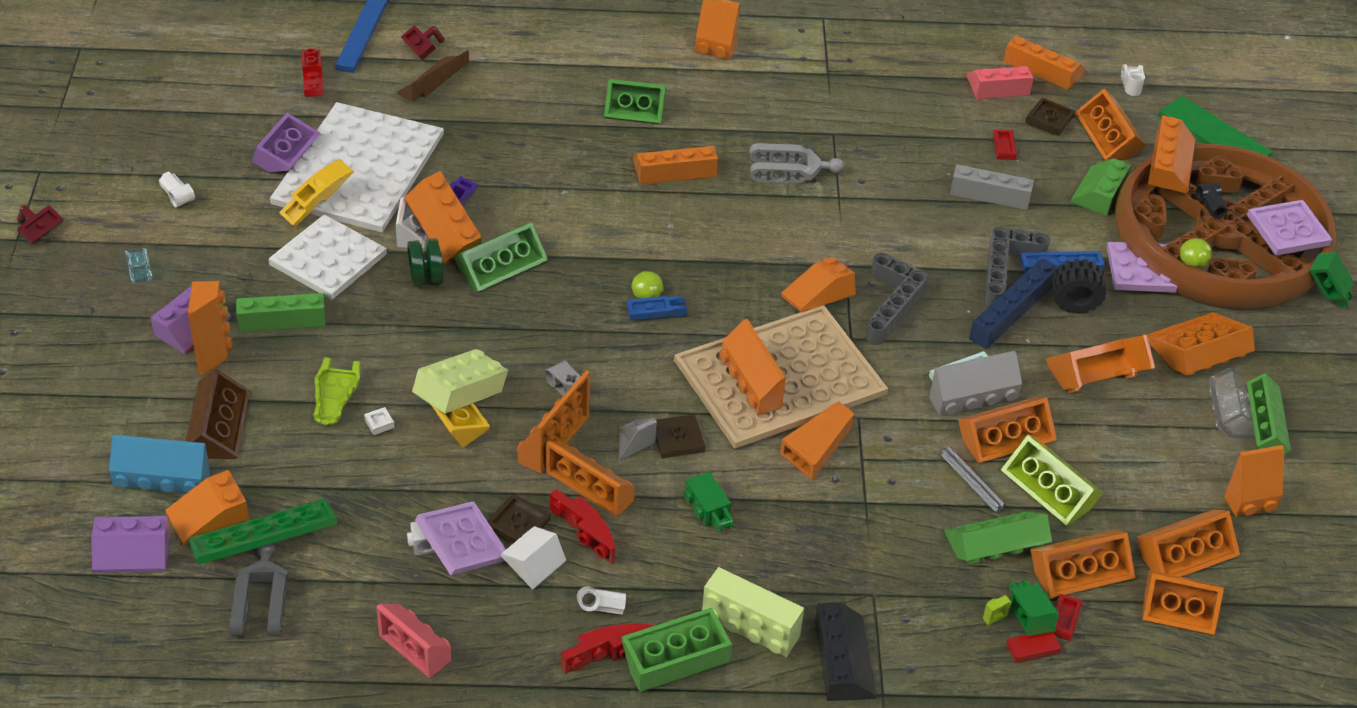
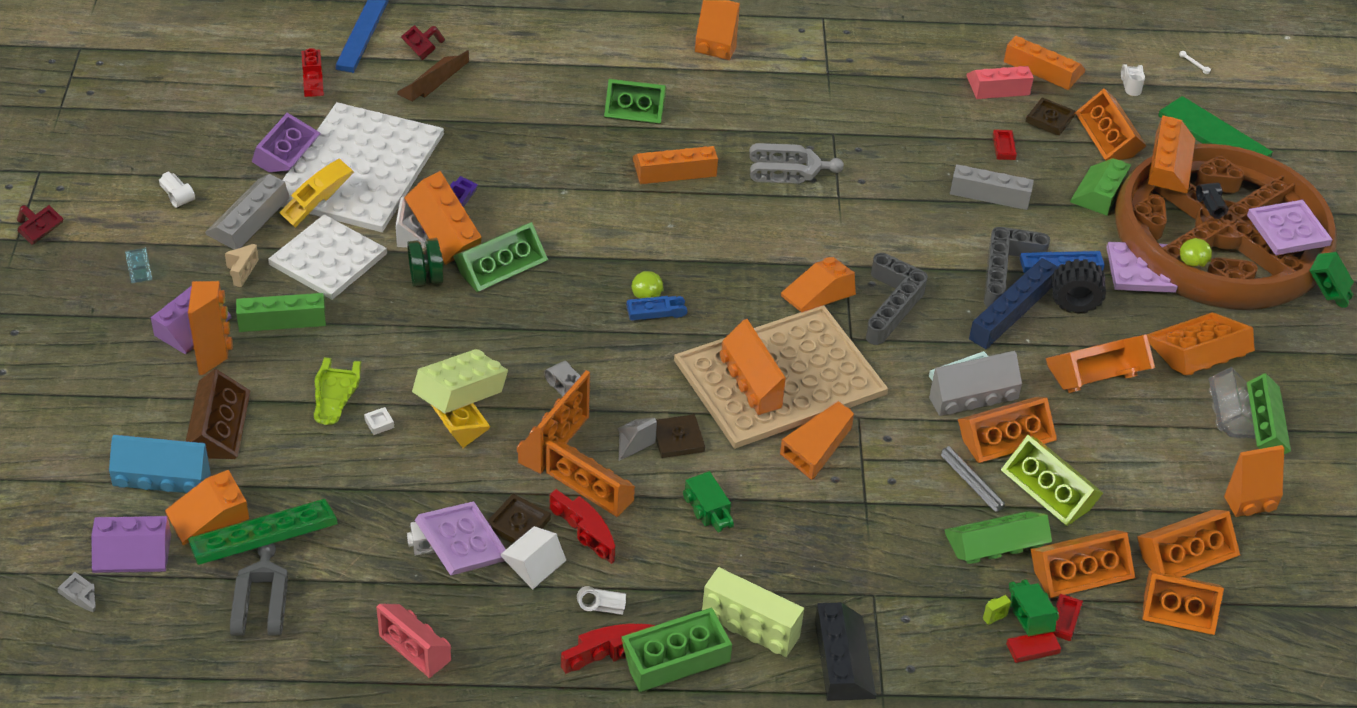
(78, 592): none -> light grey slope
(241, 263): none -> tan slope
(249, 212): none -> light grey slope
(1206, 70): none -> white hinge

